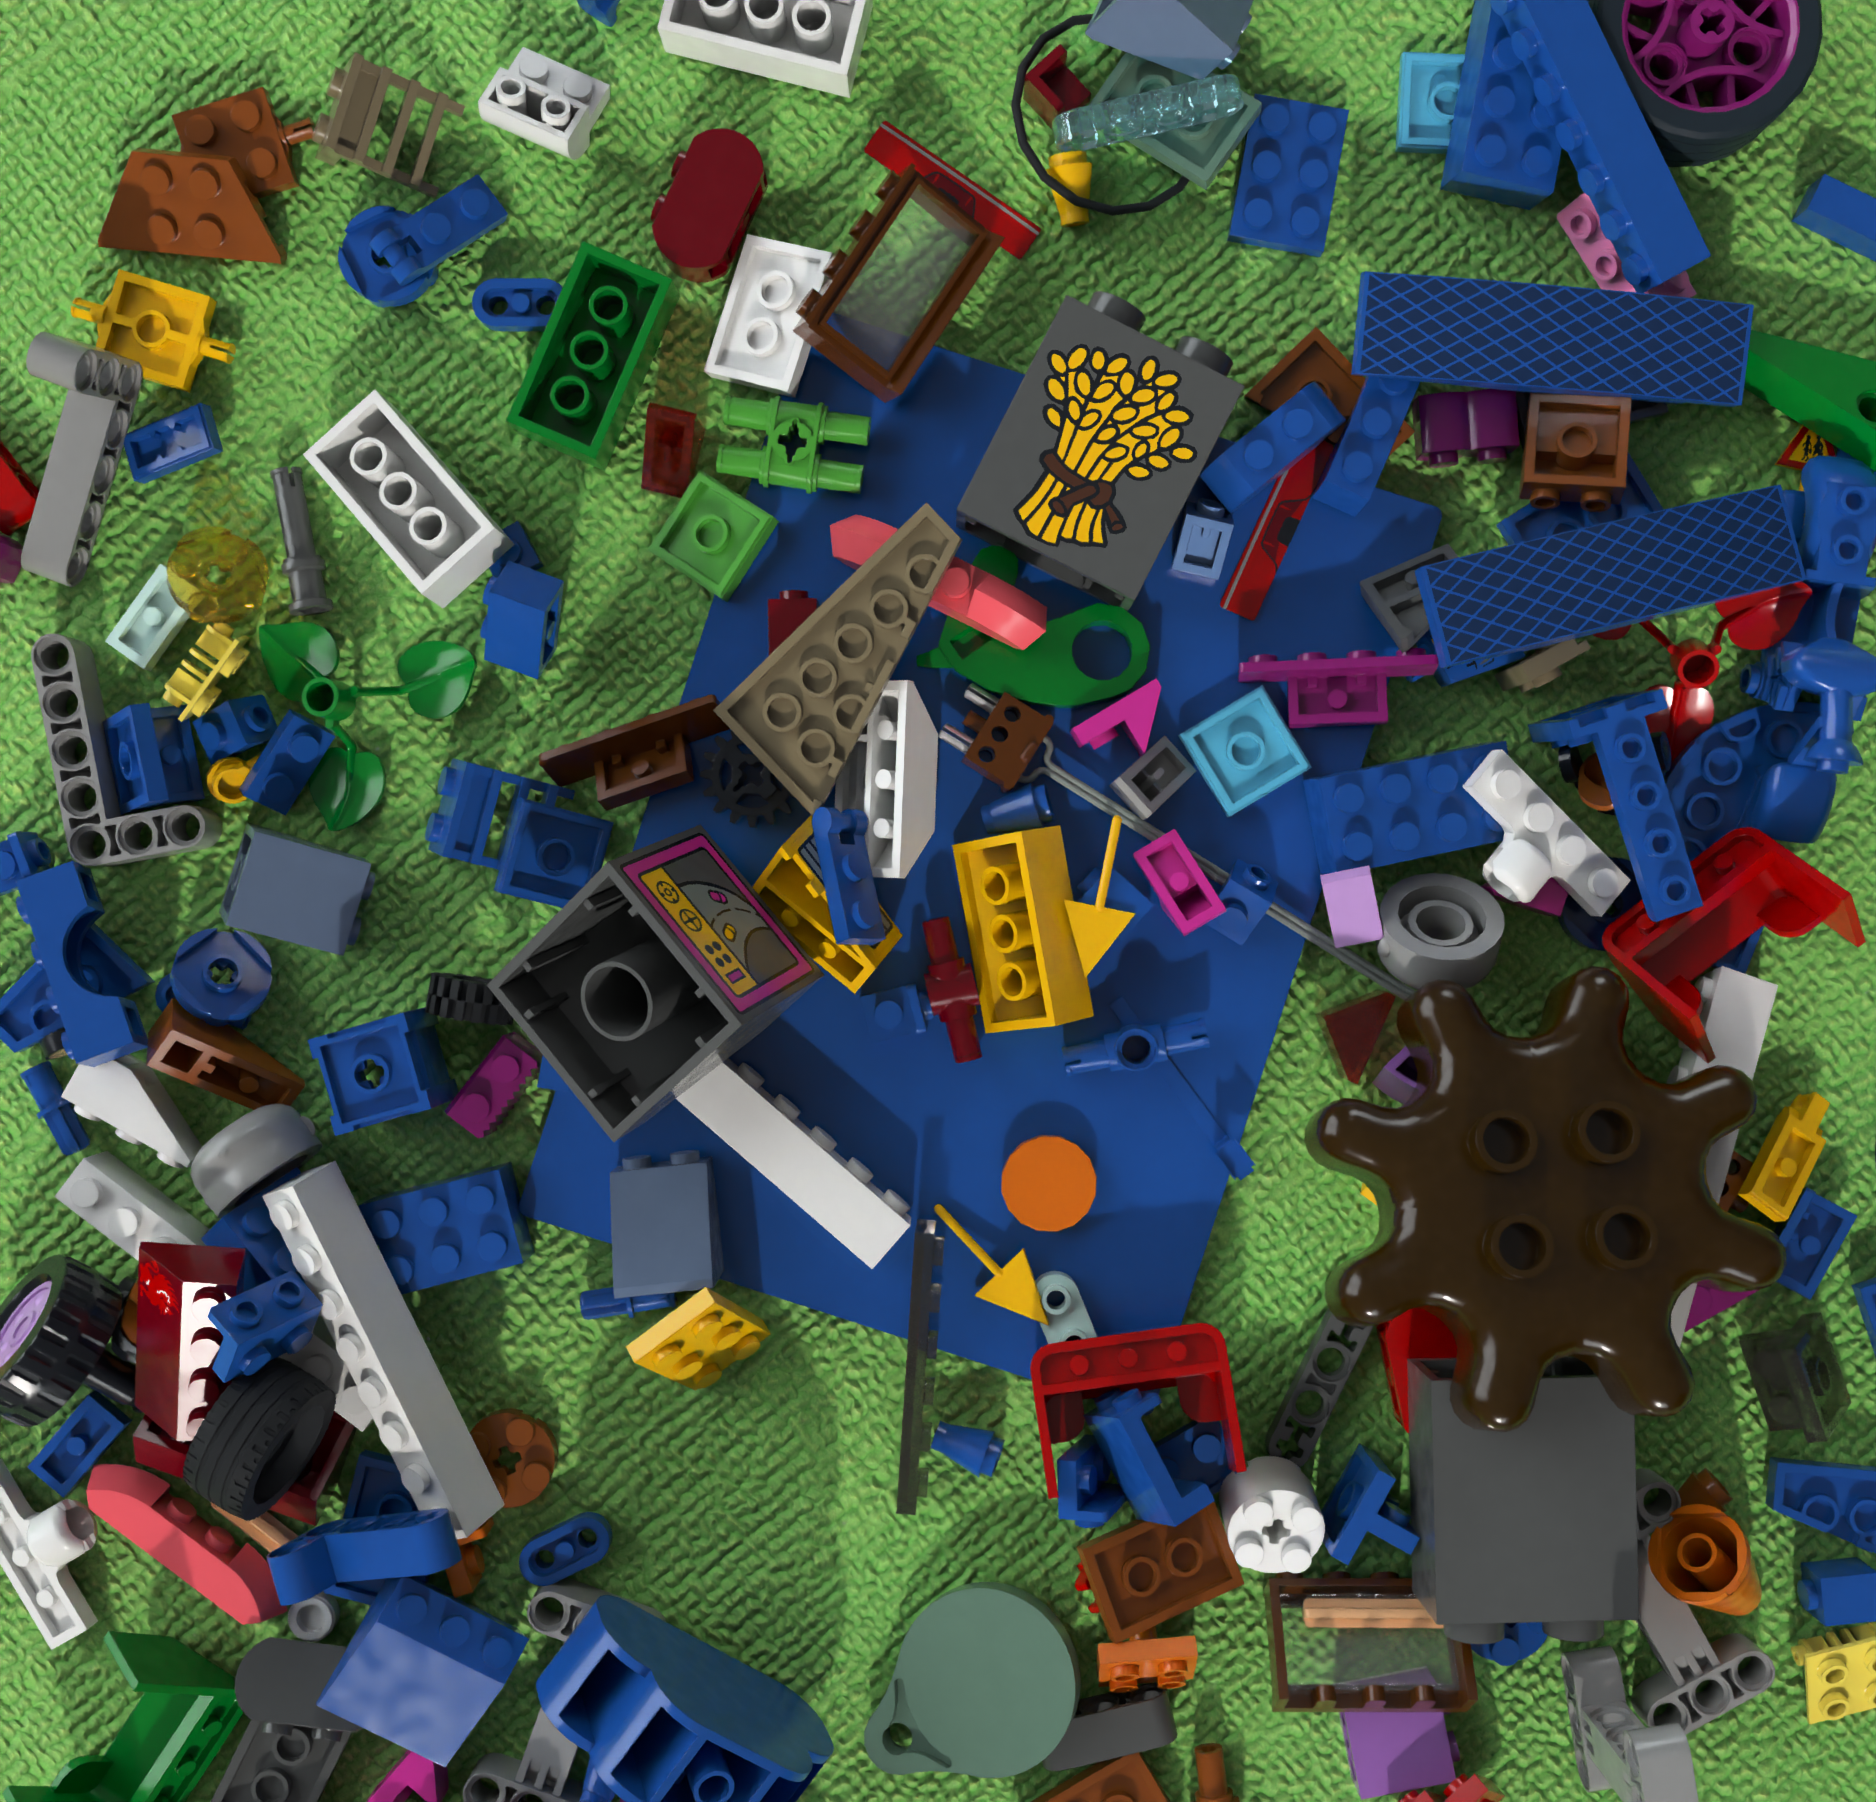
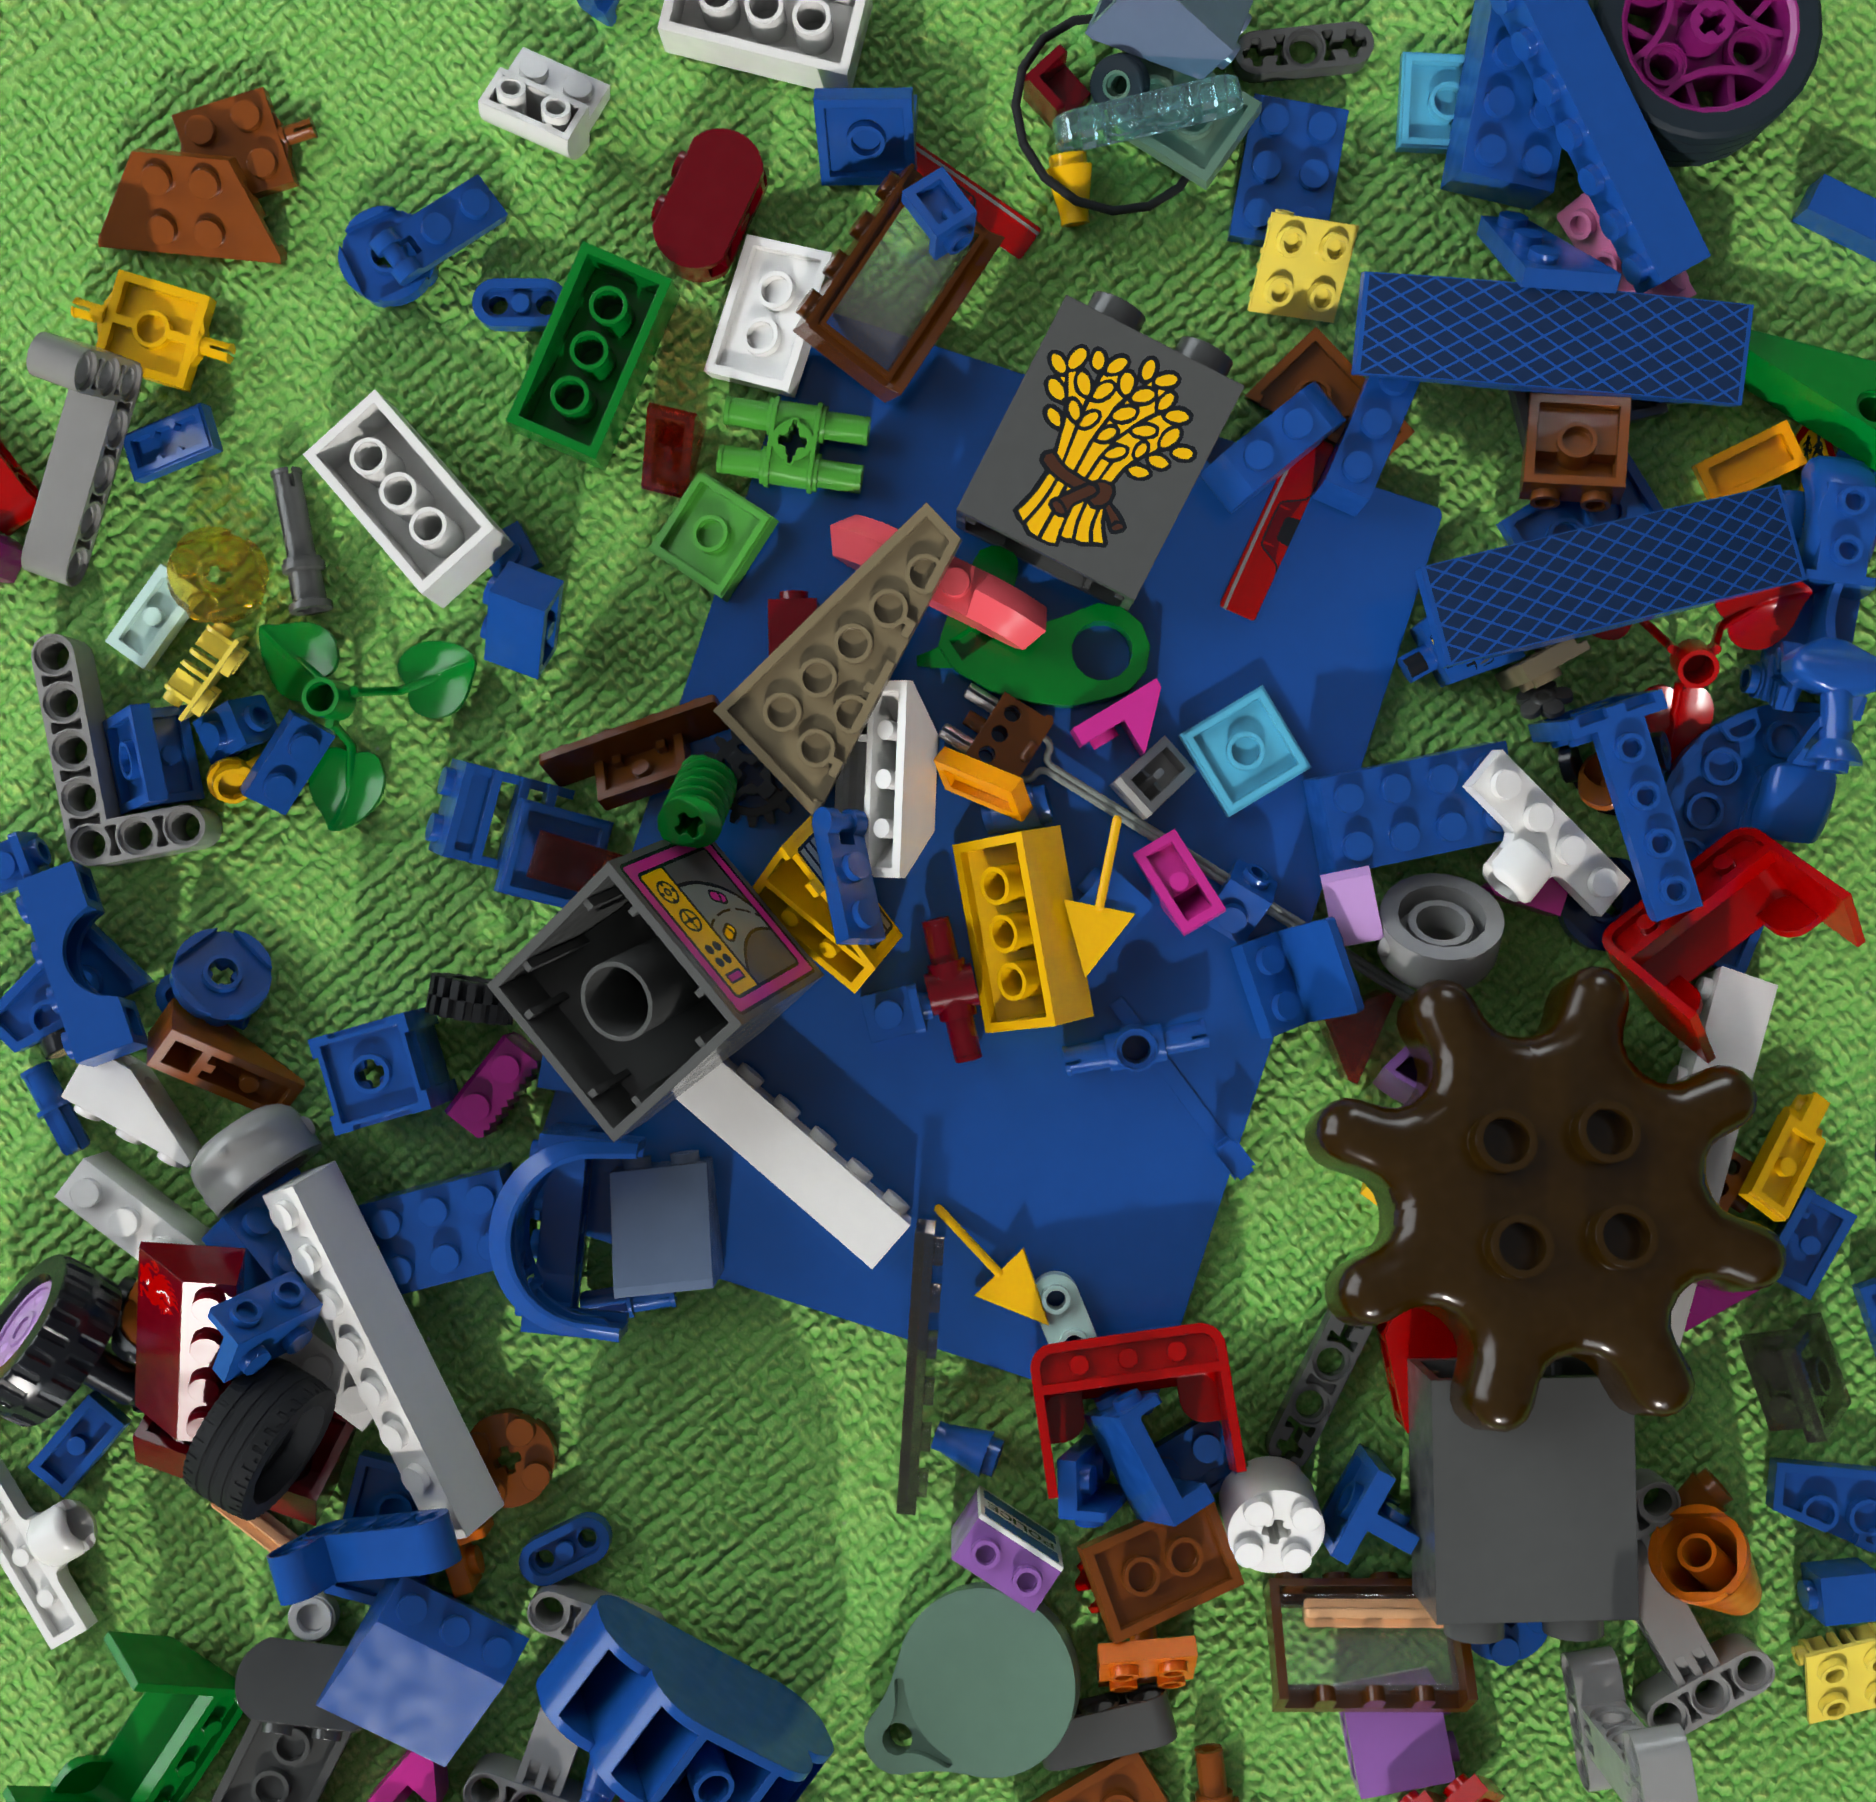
(184, 1542): coral brick -> none
(296, 890): sand blue slope -> none
(354, 113): dark tan plate -> none
(558, 1184): none -> blue piece
(566, 861): none -> clear red tile
(697, 802): none -> green piece
(699, 1340): yellow plate -> none
(864, 133): none -> blue bracket
(941, 213): none -> blue bracket
(983, 783): none -> light orange tile
(1006, 1549): none -> medium lavender piece
(1048, 1183): orange tile -> none
(1118, 65): none -> black wheel
(1203, 538): medium blue bracket -> none
(1297, 977): none -> blue bracket
(1302, 267): none -> light yellow hinge
(1338, 62): none -> dark grey beam
(1338, 689): magenta bracket -> none
(1397, 597): dark grey wing -> none
(1465, 425): magenta brick -> none
(1541, 258): none -> blue wing
(1545, 701): none -> dark grey plant
(1750, 462): none -> light orange tile

